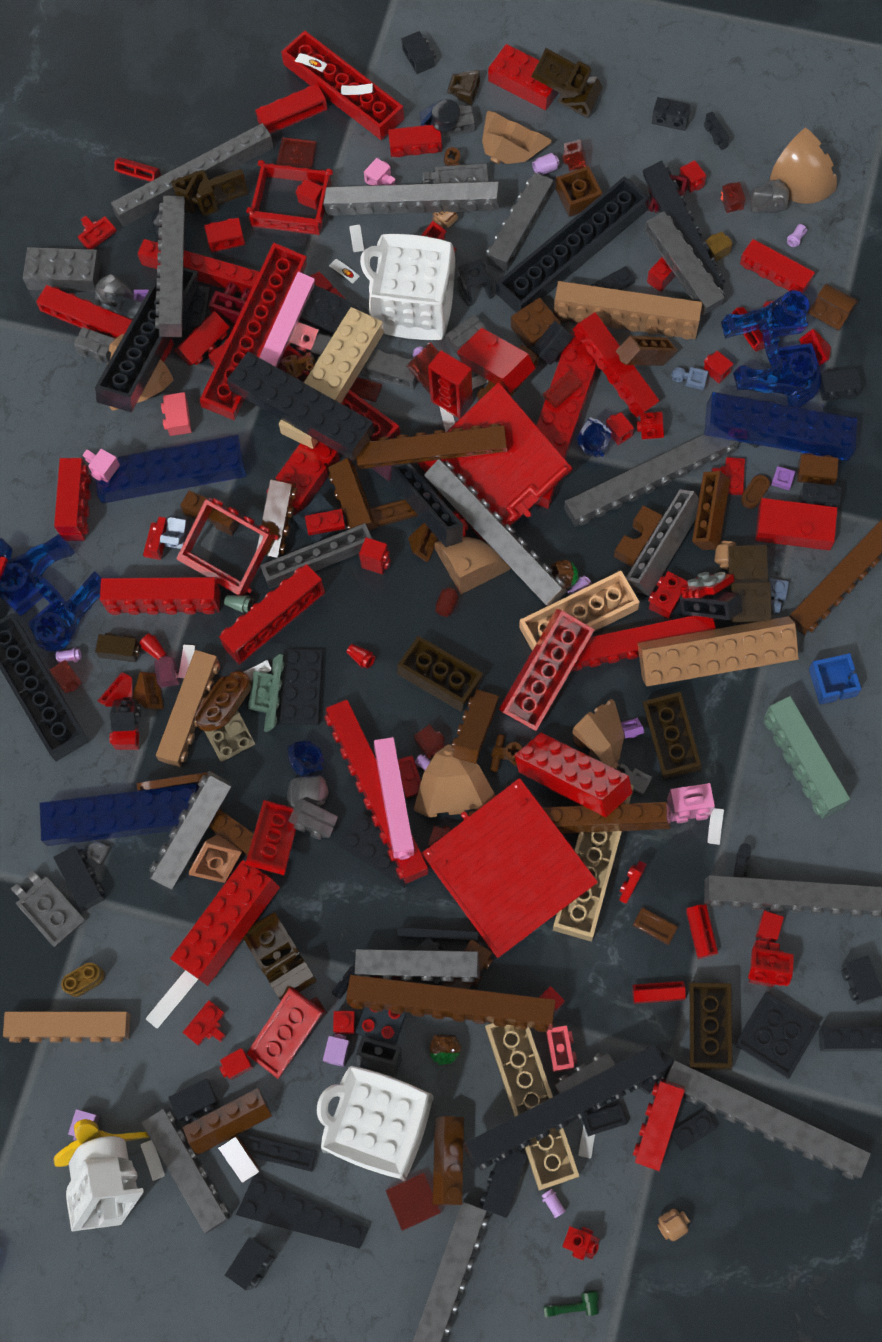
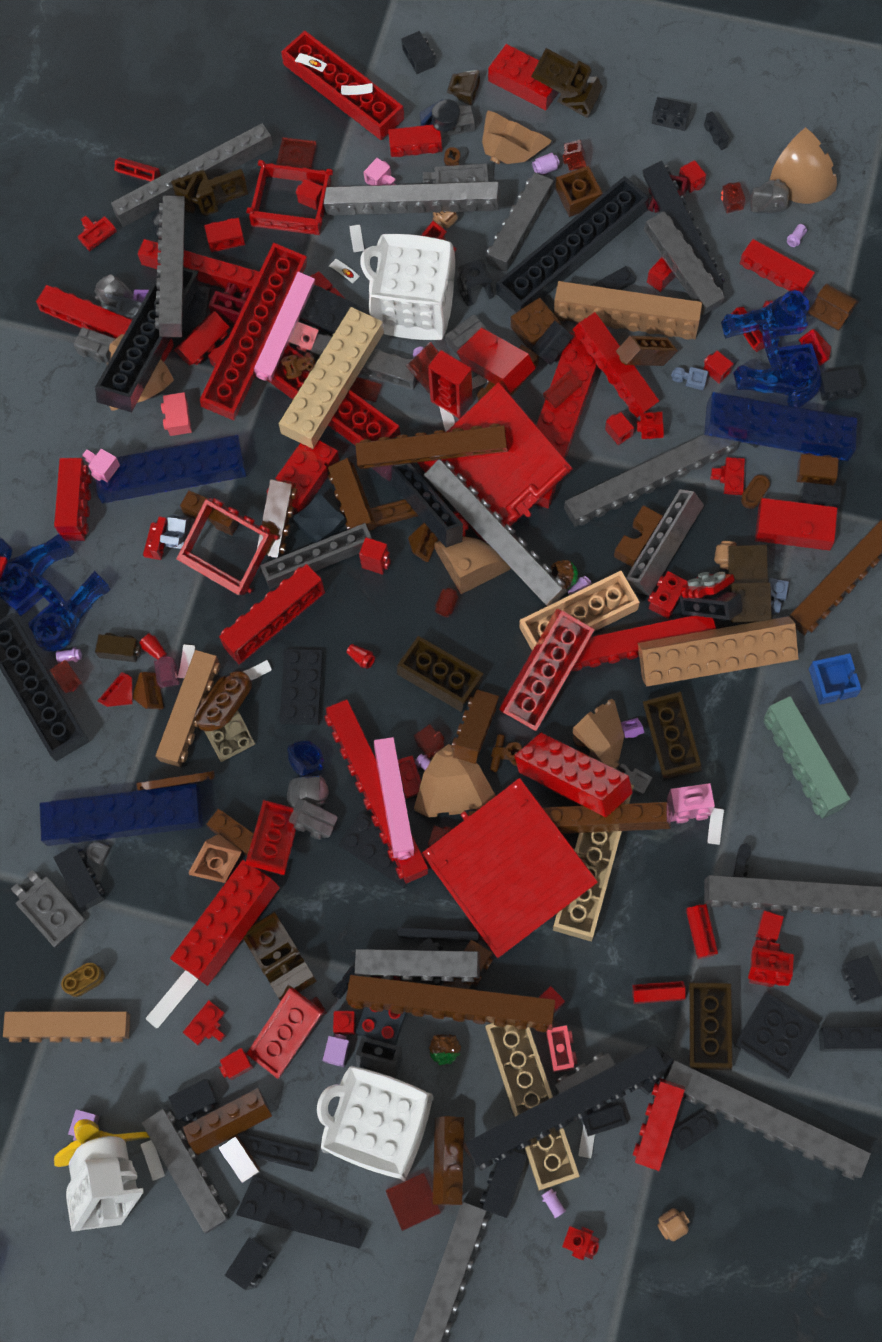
(62, 269): flat silver brick -> none
(125, 714): black brick -> none
(125, 739): red brick -> none
(160, 595): red brick -> none
(189, 830): flat silver brick -> none
(239, 602): sand green cone -> none
(265, 692): sand green bracket -> none
(292, 109): red brick -> none
(301, 406): black brick -> none
(325, 522): red plate -> none
(588, 1304): dark green brick -> none
(594, 438): clear blue helmet -> none
(634, 874): red hinge -> none
(655, 926): reddish brown tile -> none
(711, 510): reddish brown brick -> none
(719, 245): pearl gold brick -> none
(783, 478): medium lavender plate -> none

